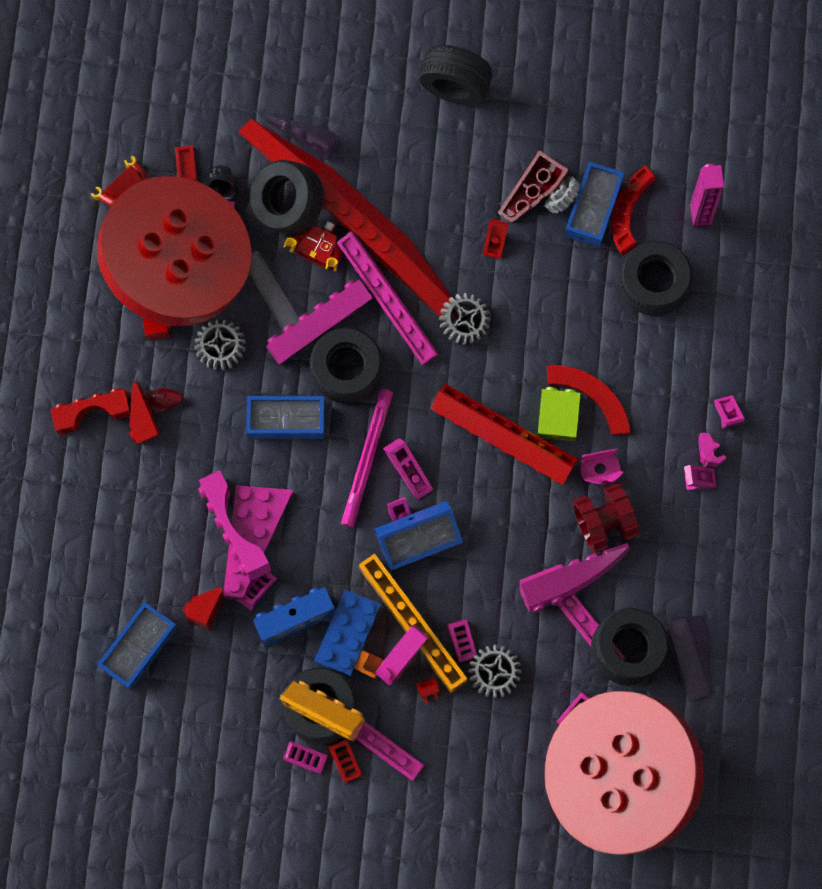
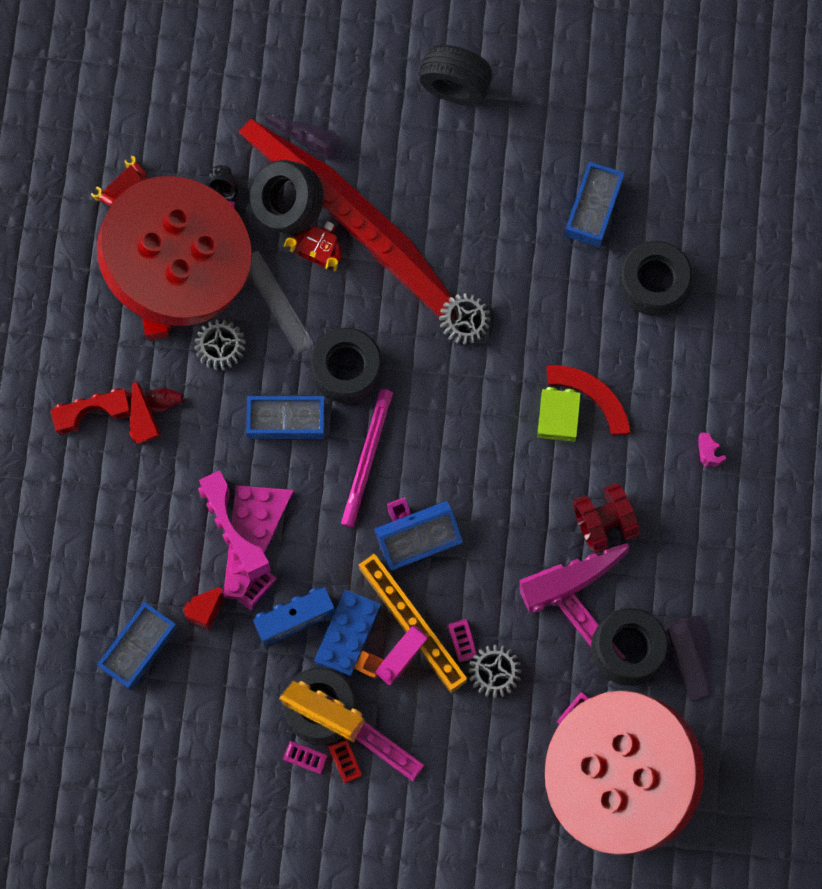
(186, 162): red tile -> none
(319, 321): dark pink brick -> none
(387, 298): dark pink tile -> none
(408, 468): dark pink slope -> none
(427, 688): red tile -> none
(495, 238): red slope -> none
(504, 434): red brick -> none
(535, 184): dark red wedge -> none
(563, 195): light grey gear -> none
(608, 459): dark pink piece -> none
(624, 207): red tile -> none
(699, 477): dark pink slope -> none
(706, 195): dark pink brick -> none
(728, 411): dark pink slope -> none

